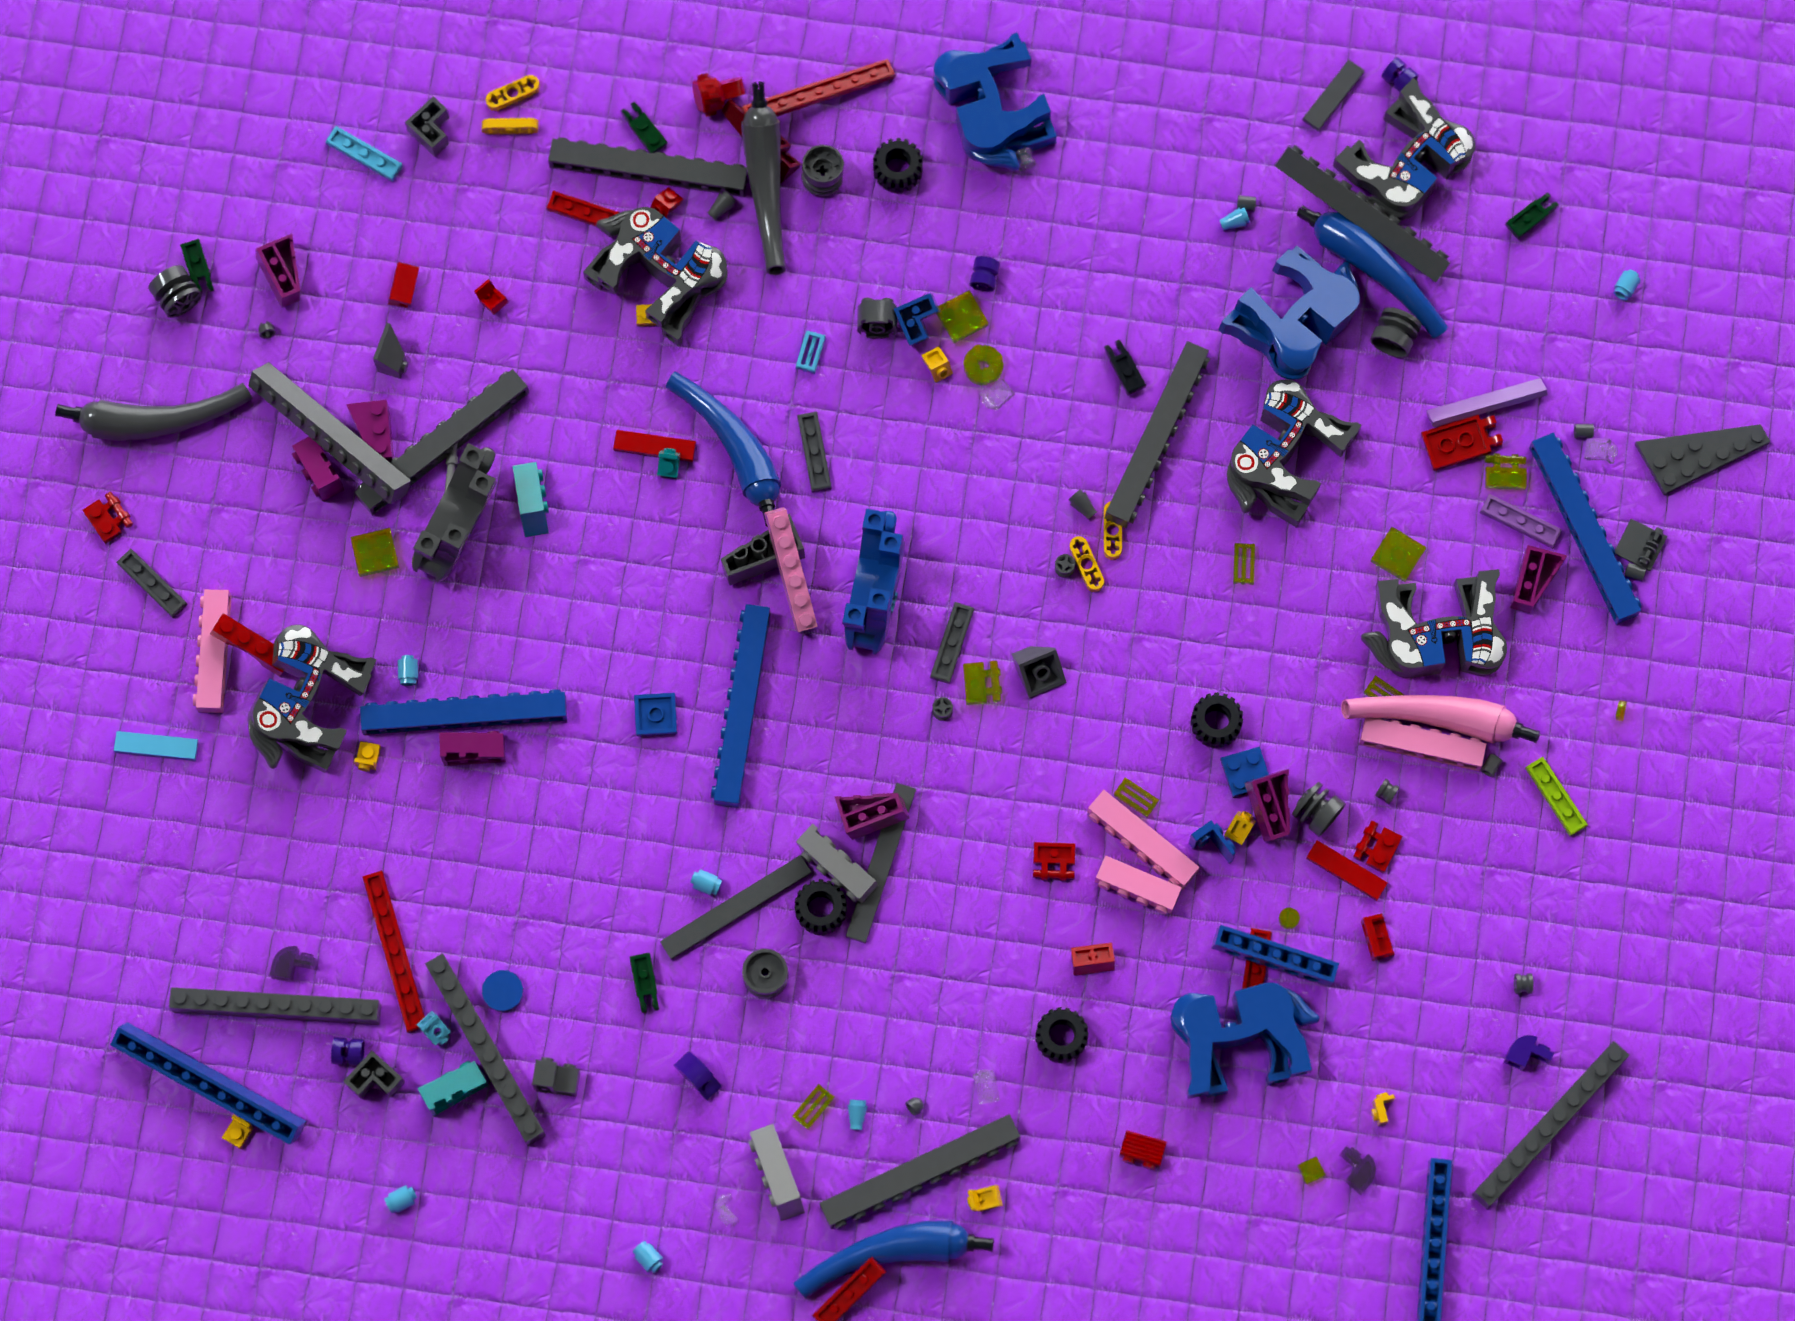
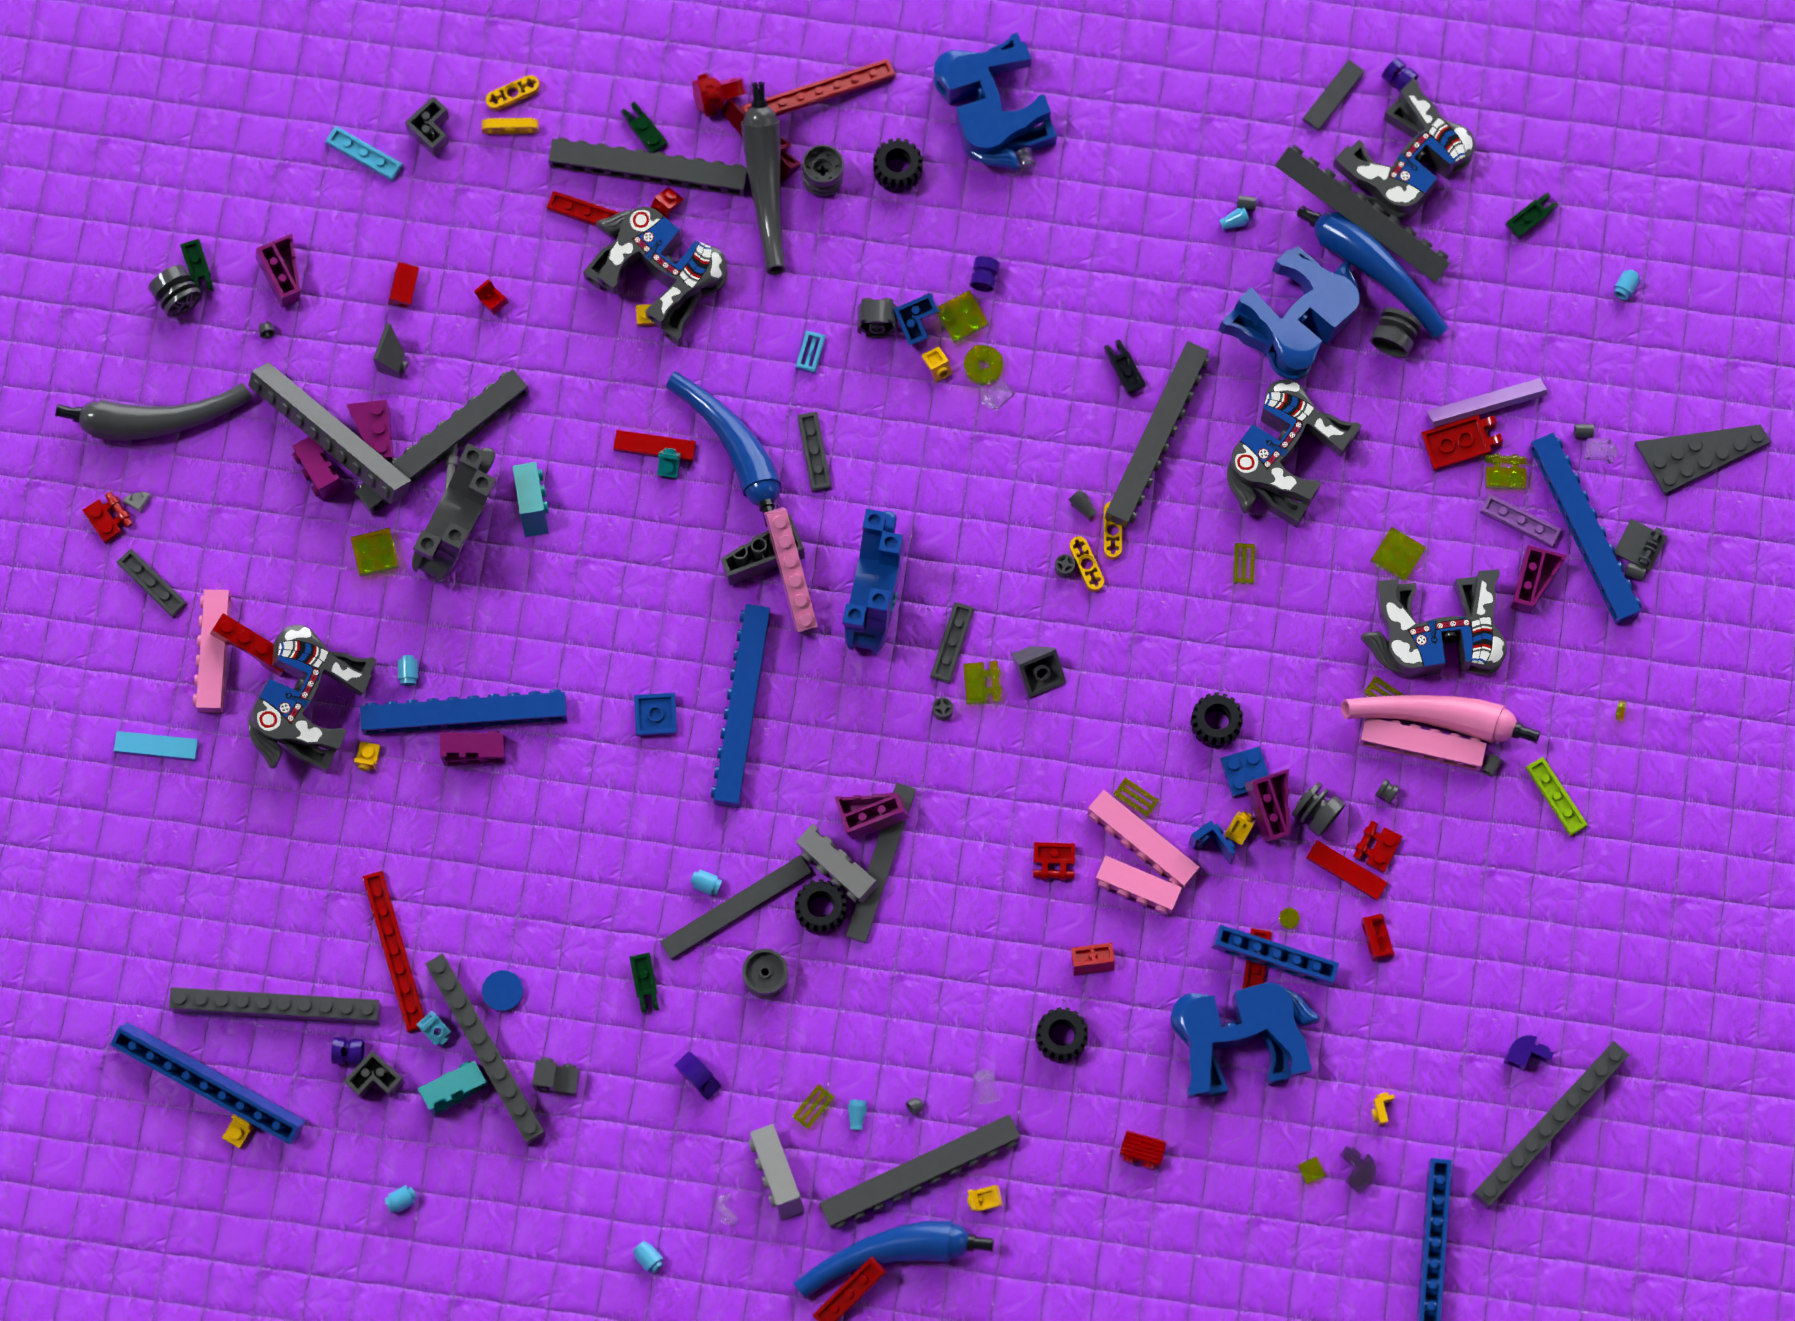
(137, 500): none -> light grey tile
(287, 959): clear purple brick -> none
(722, 204): dark grey cone -> none
(1523, 983): dark grey wheel -> none

